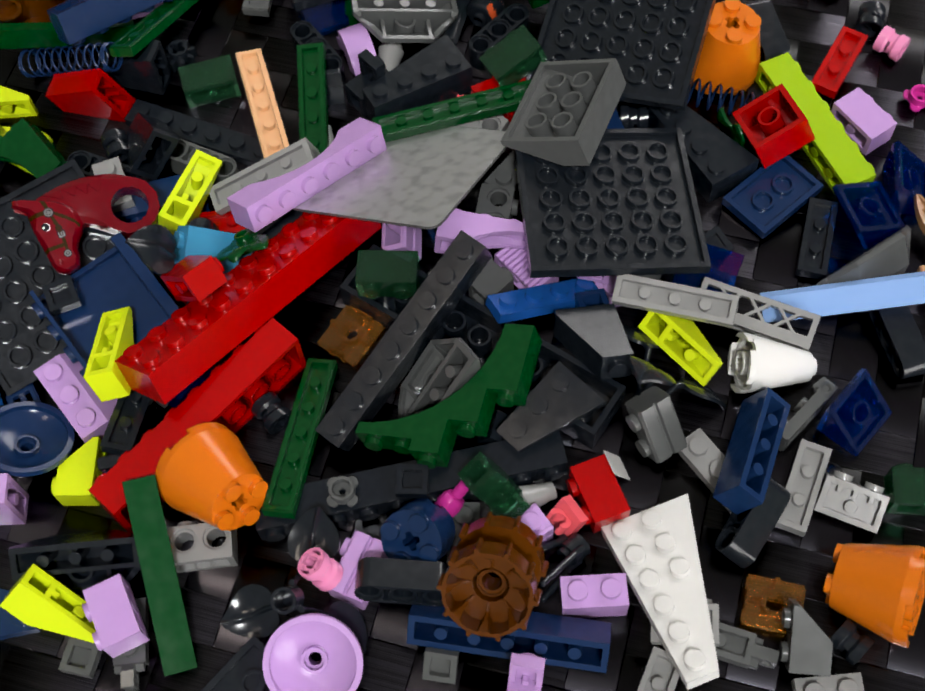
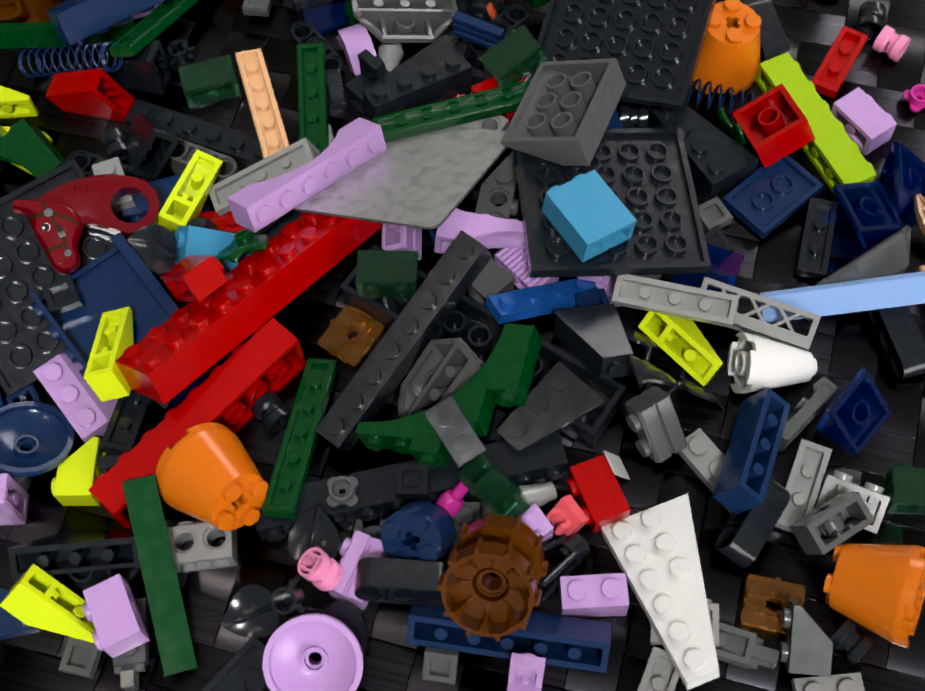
(454, 431): none -> black plate
(477, 30): none -> dark blue tile
(588, 215): none -> dark azure brick
(713, 214): none -> dark grey plate
(832, 523): none -> dark grey brick

